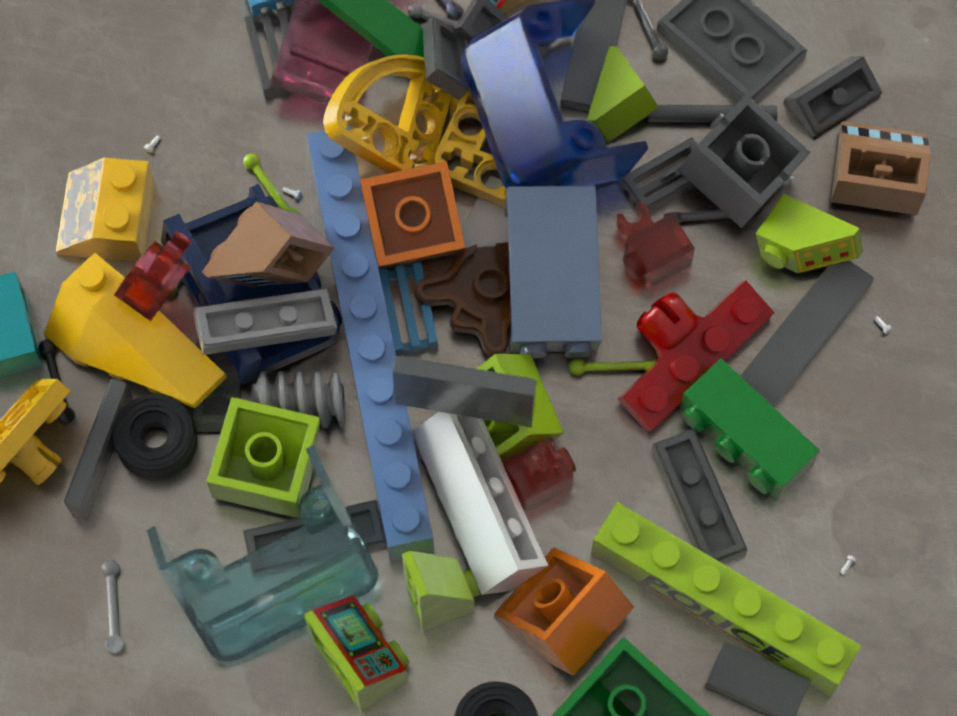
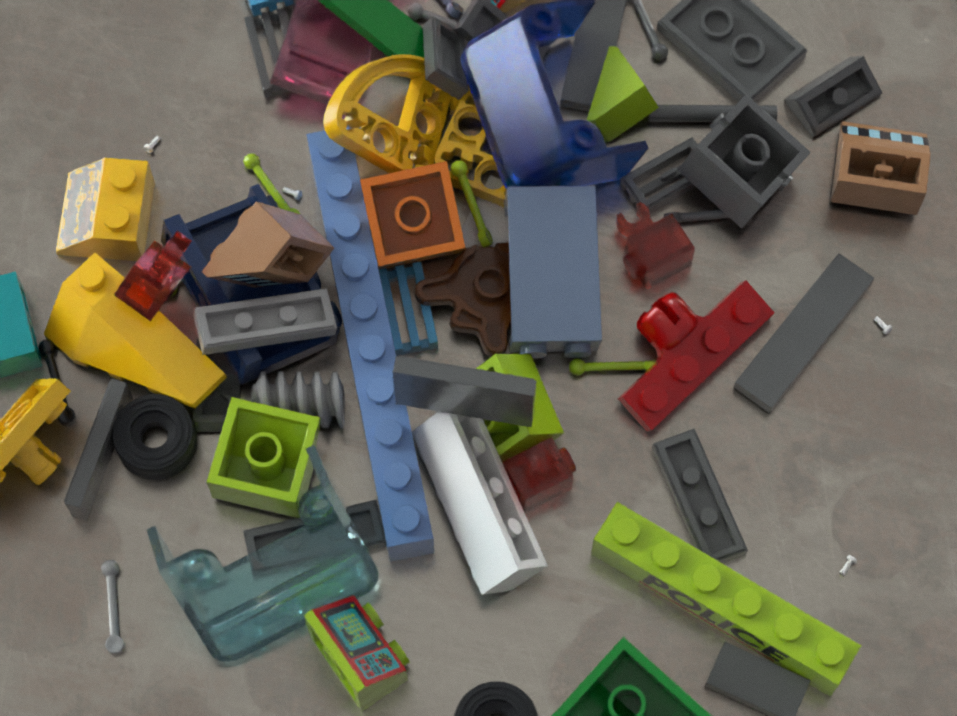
(438, 588): lime slope -> none
(459, 170): none -> lime hinge
(565, 611): orange slope -> none
(748, 429): green brick -> none
(806, 237): lime slope -> none

